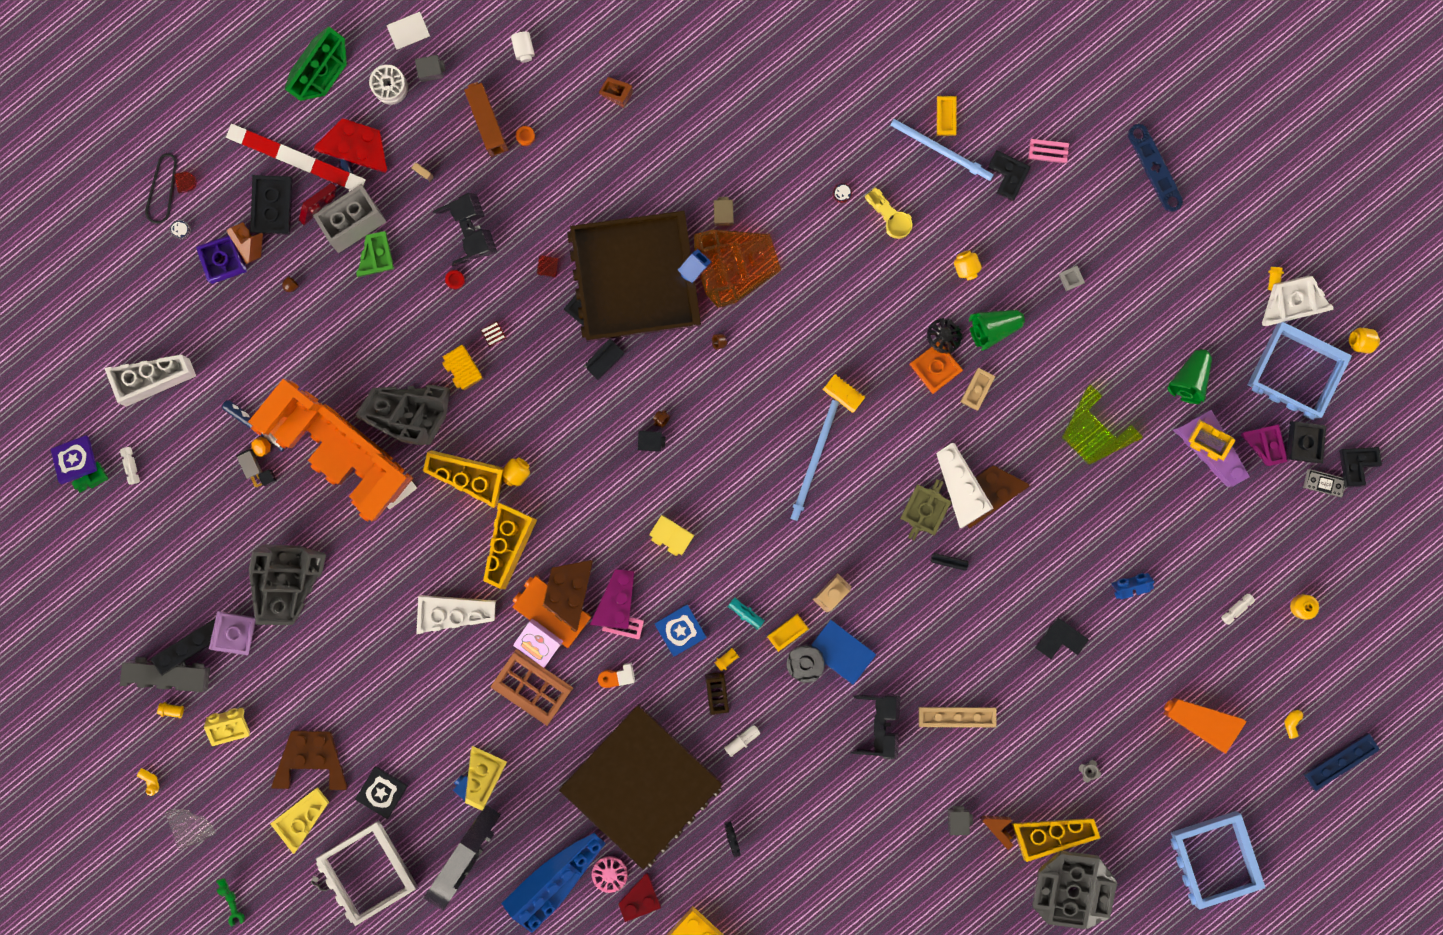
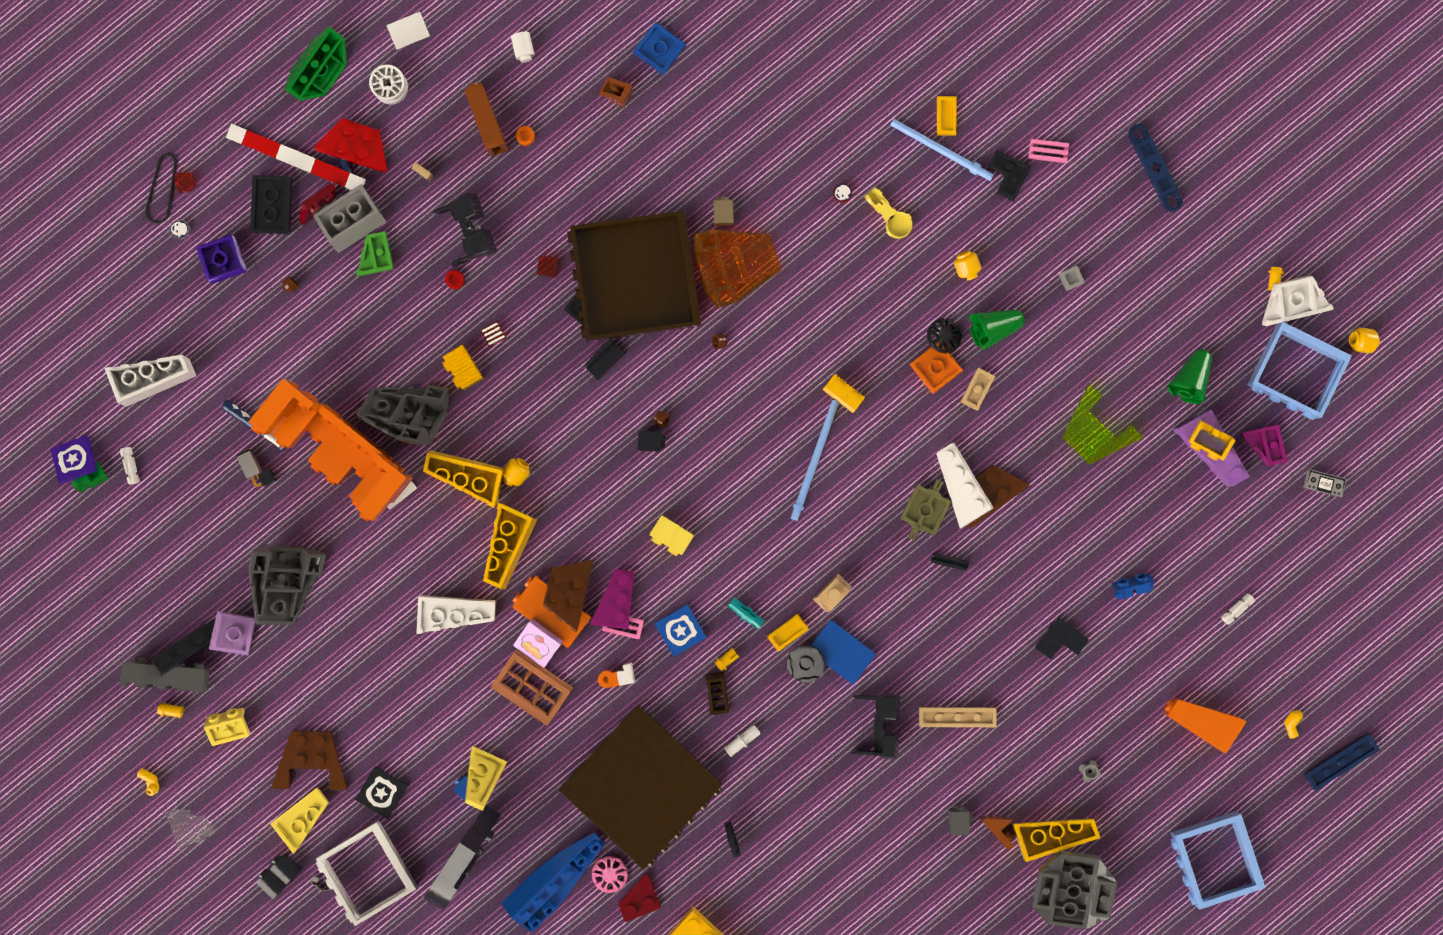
(223, 890): green piece -> none
(248, 246): dark orange slope -> none
(260, 446): light orange tile -> none
(279, 875): none -> black brick
(430, 68): dark grey brick -> none
(659, 48): none -> blue tile
(694, 266): brick -> none
(1298, 606): yellow head -> none
(1306, 442): black tile -> none
(1354, 462): black tile -> none

